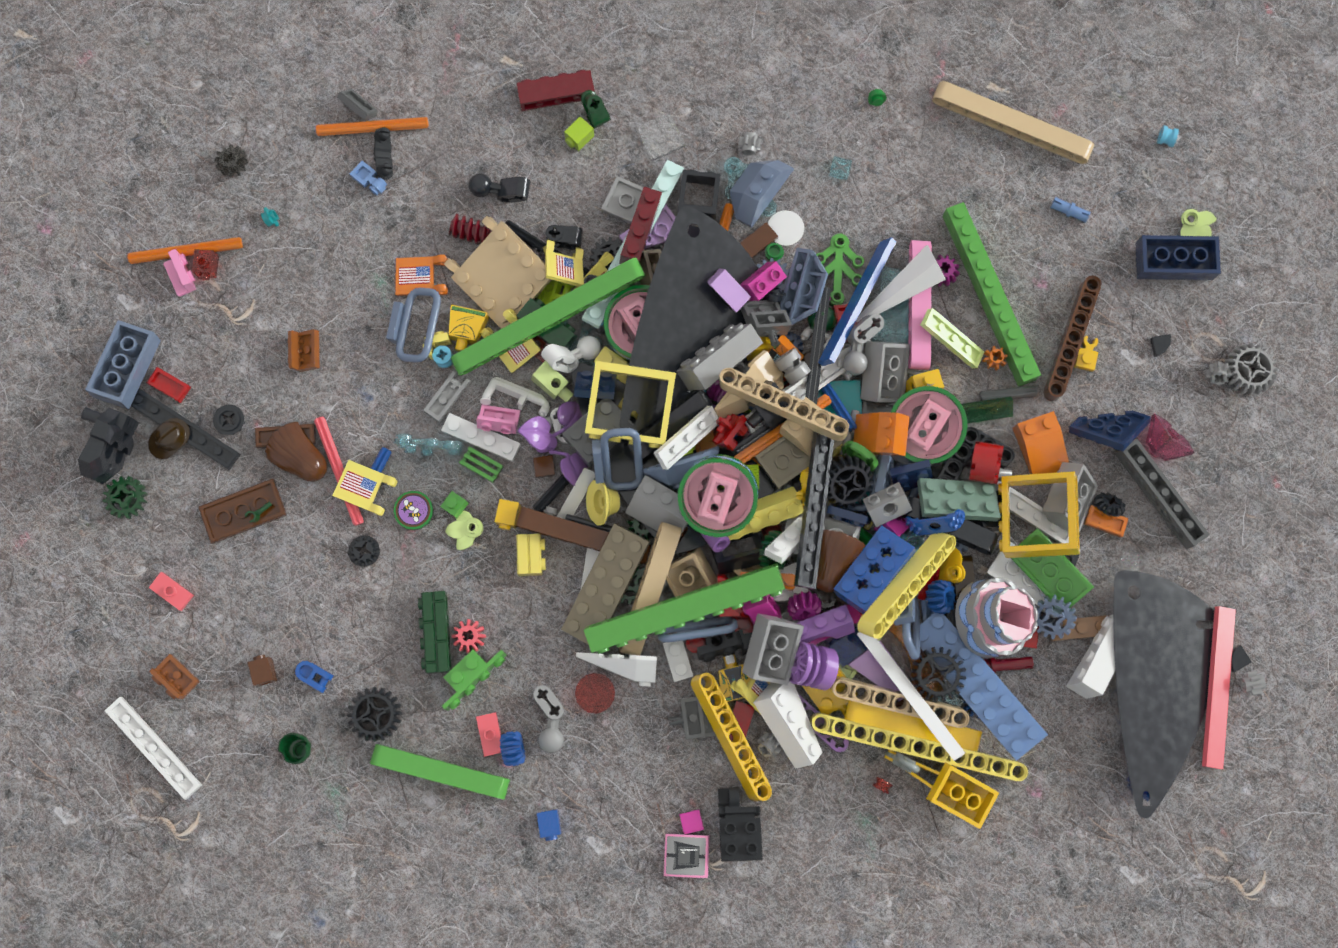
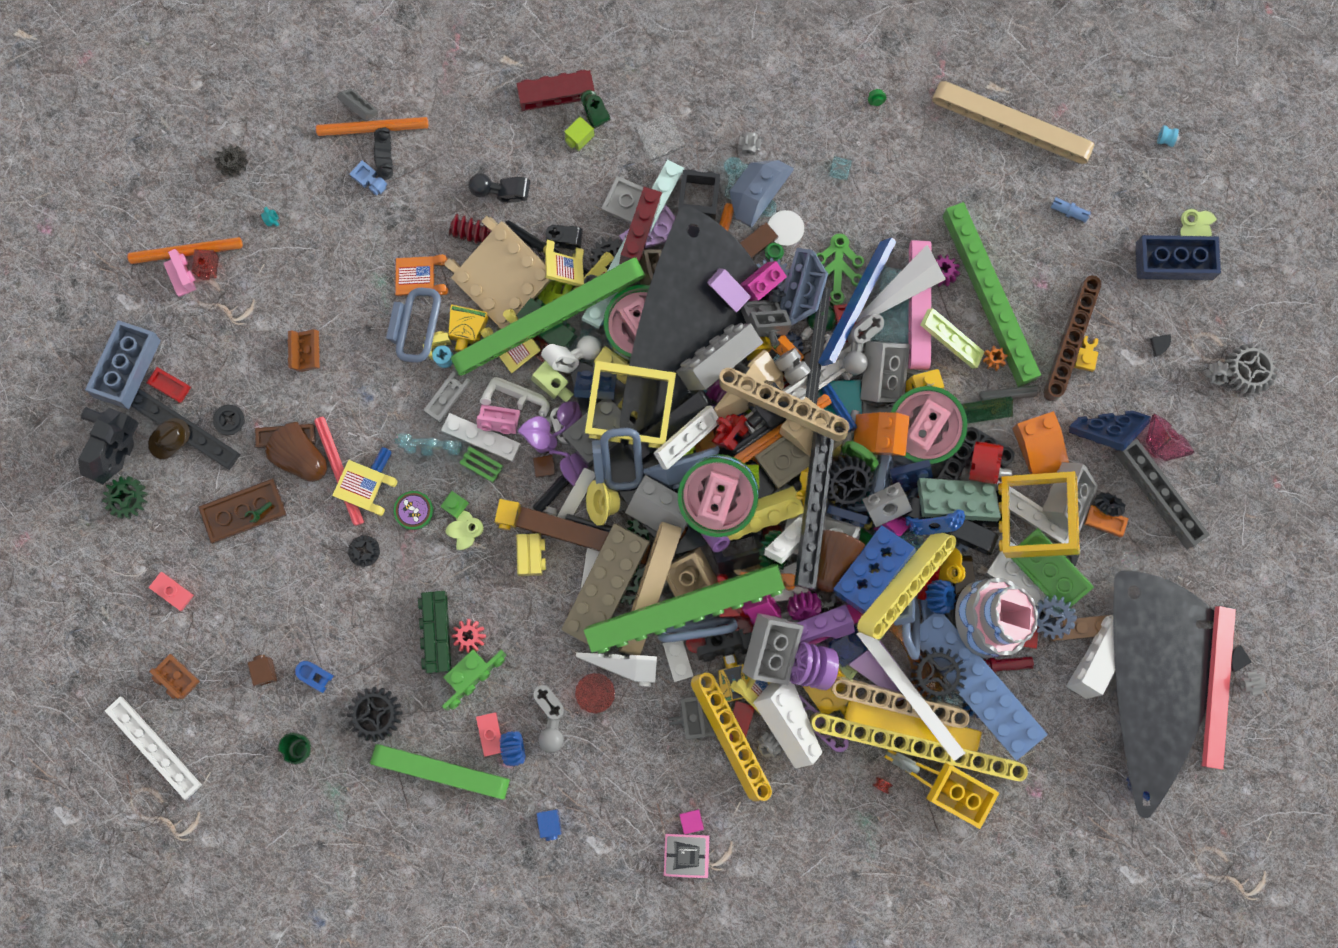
(739, 829): black plate -> none

